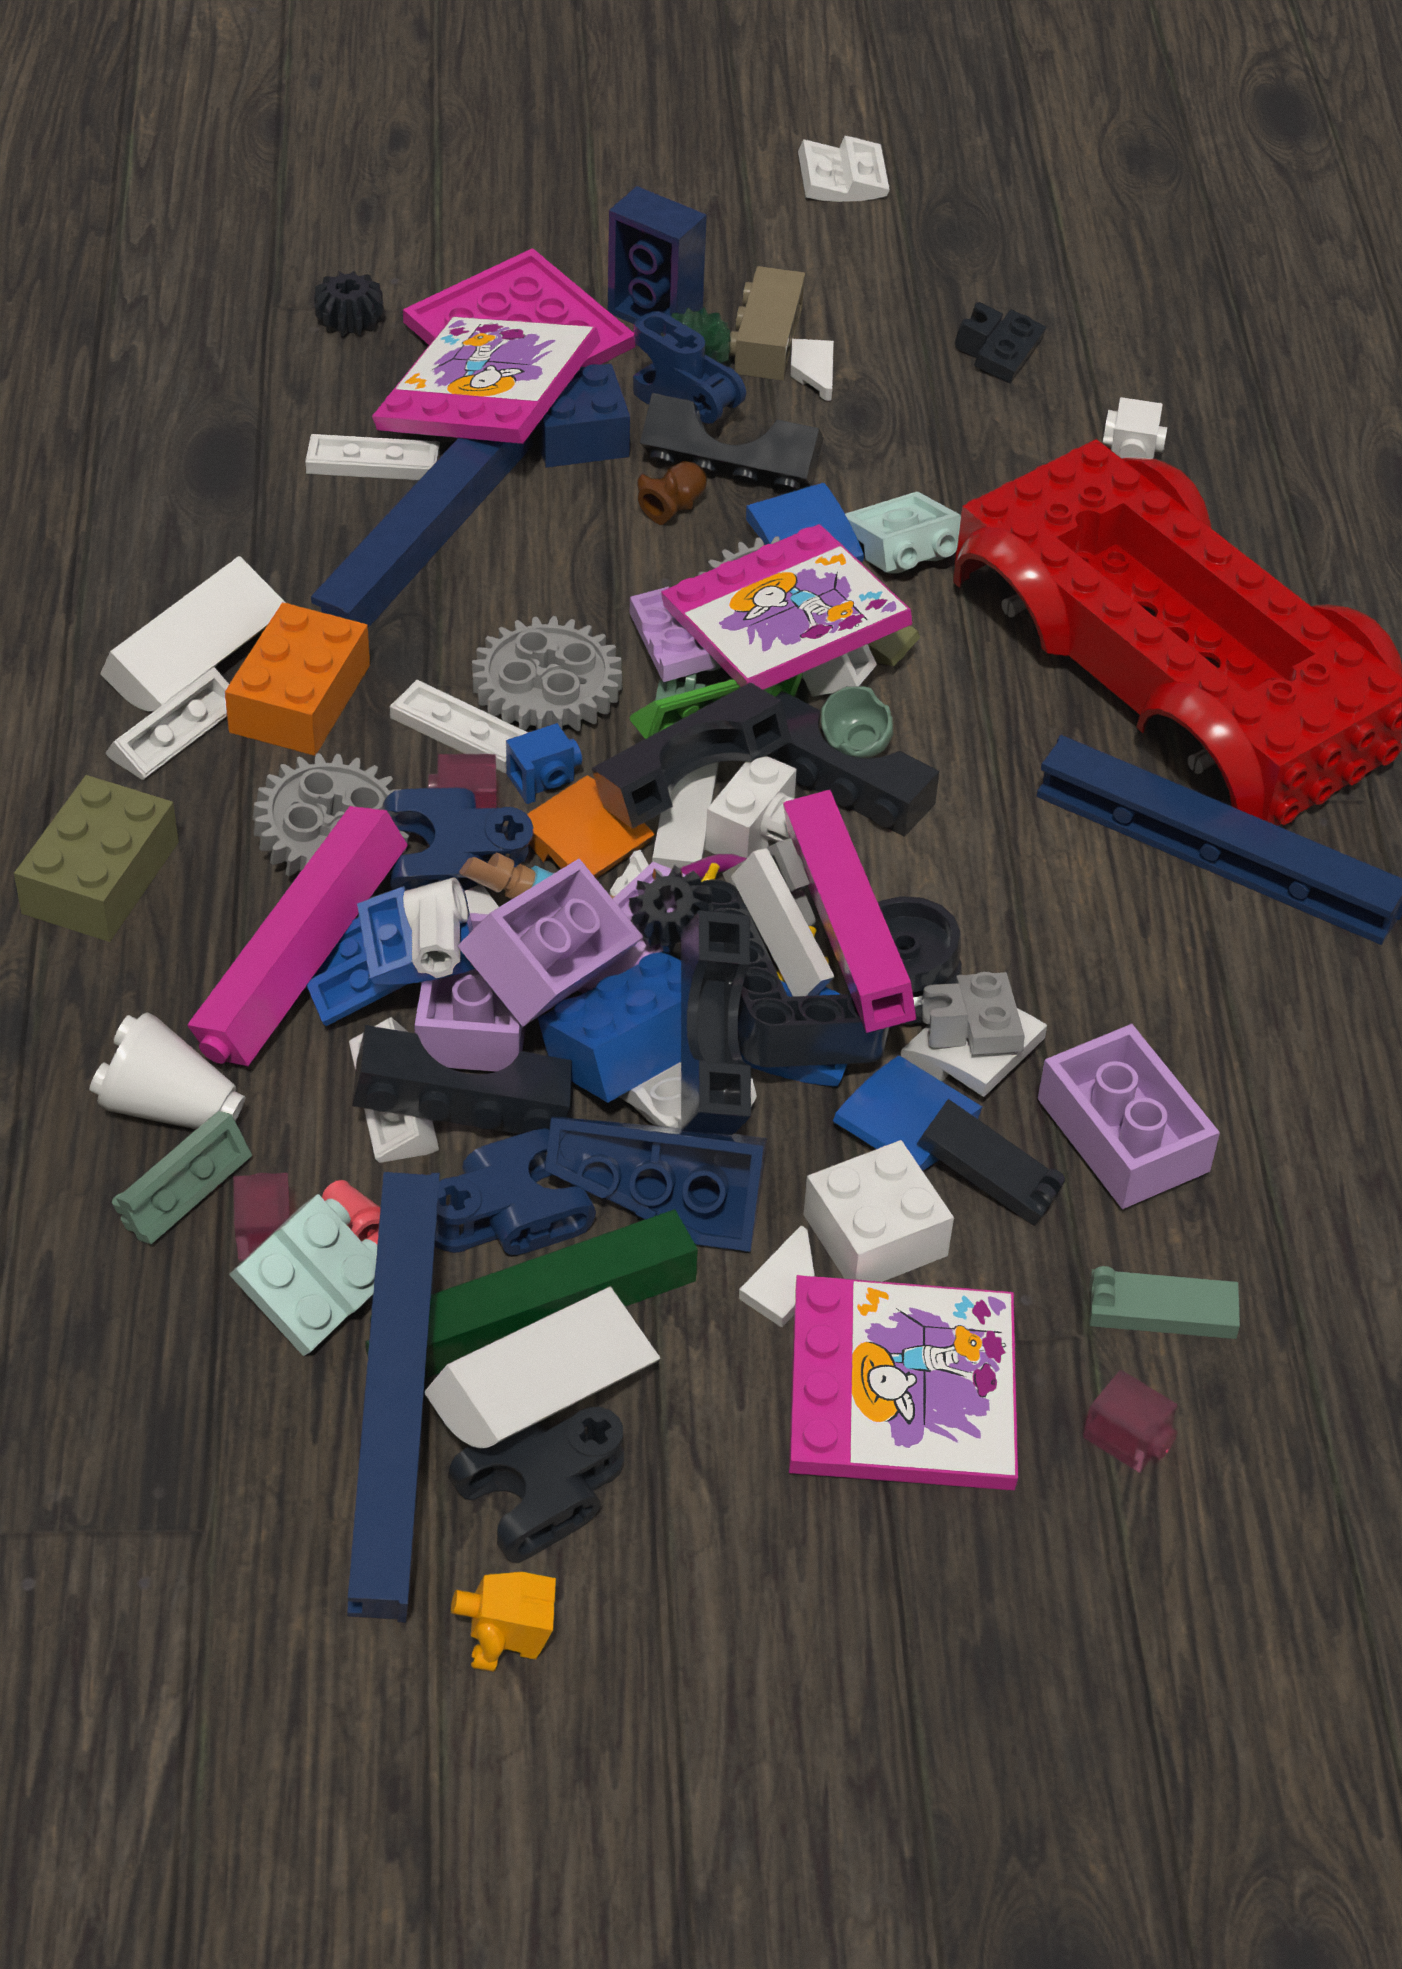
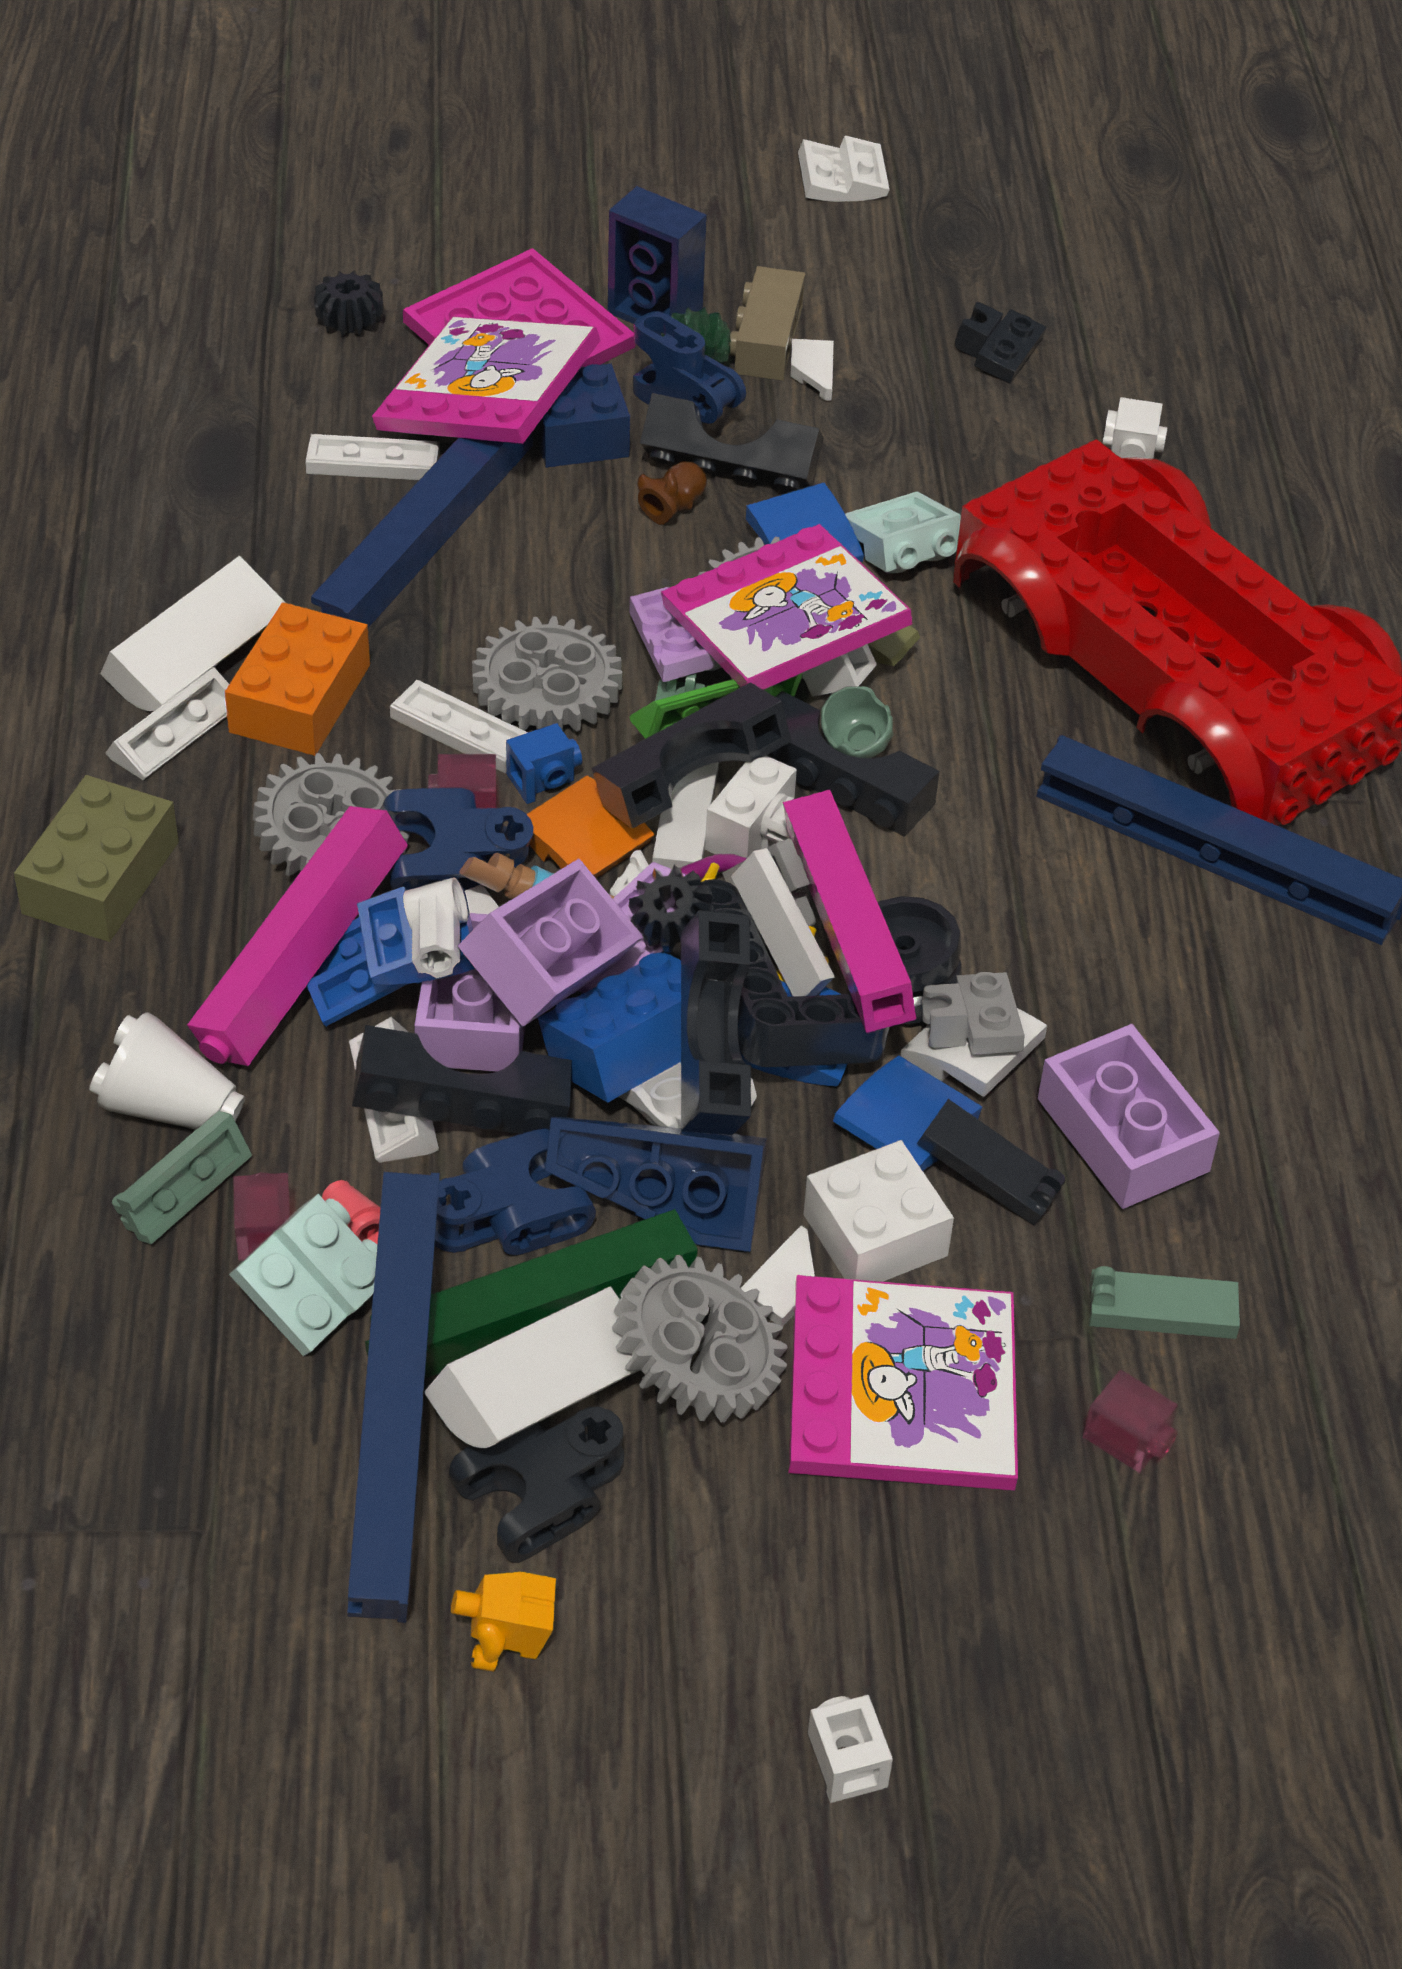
(664, 1330): none -> light grey gear
(866, 1759): none -> white brick

